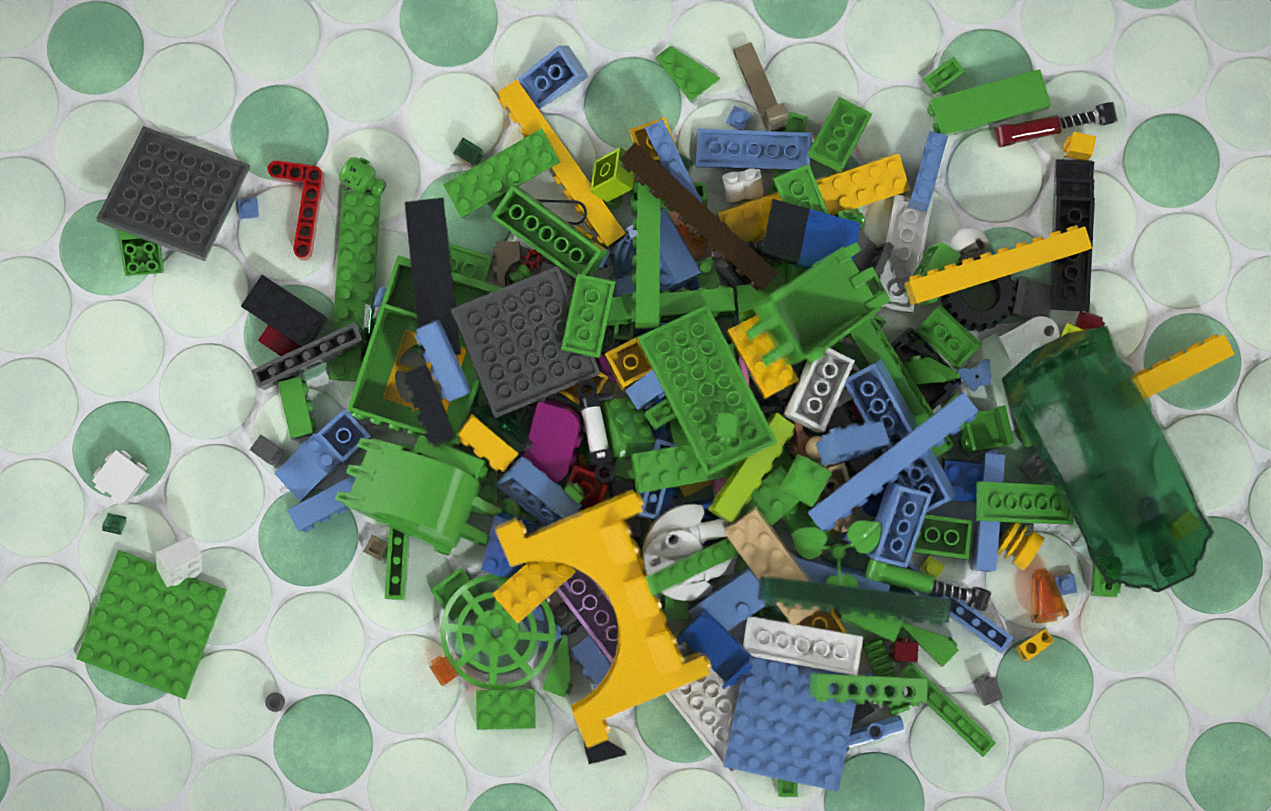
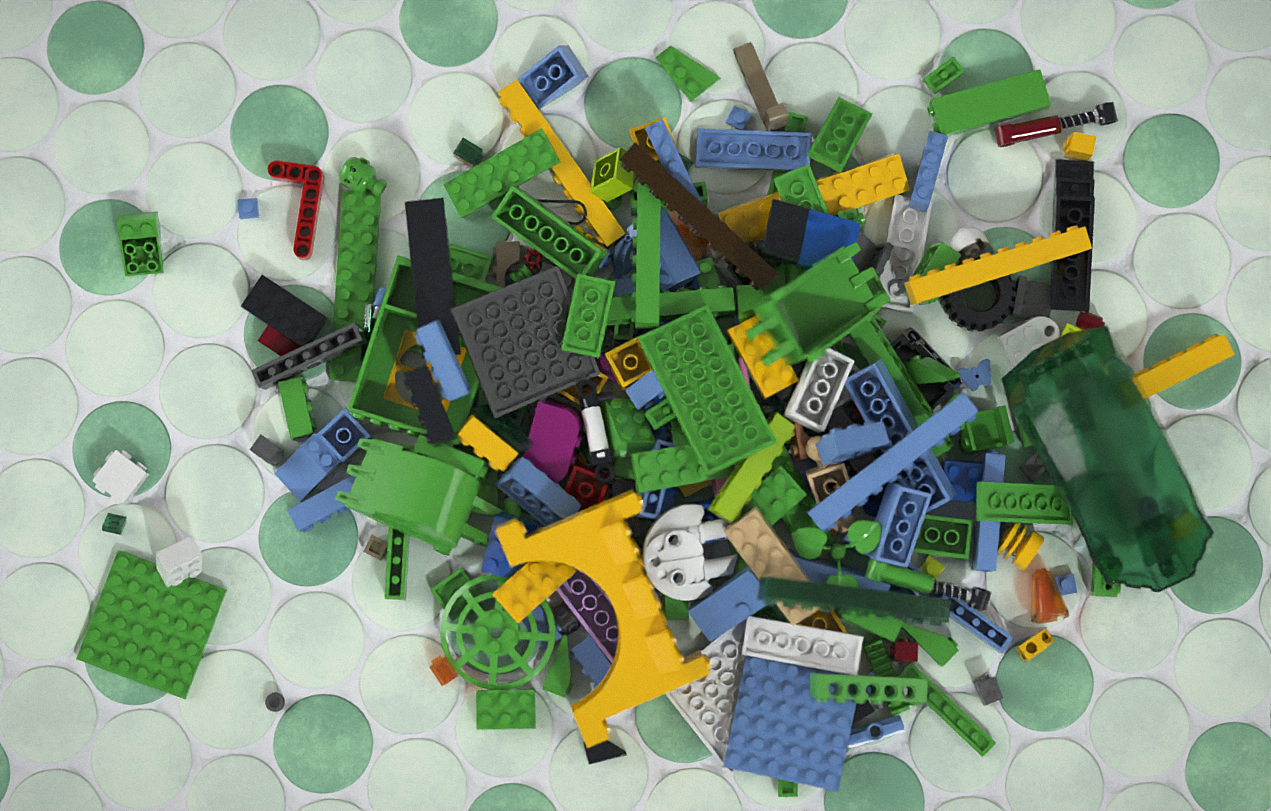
(173, 193): dark grey plate -> none
(574, 491): bright green plate -> none
(691, 566): bright green plate -> none
(724, 652): blue panel -> none
(726, 427): bright green brick -> none
(743, 185): white brick -> none
(805, 480): bright green slope -> none
(948, 337): bright green plate -> none

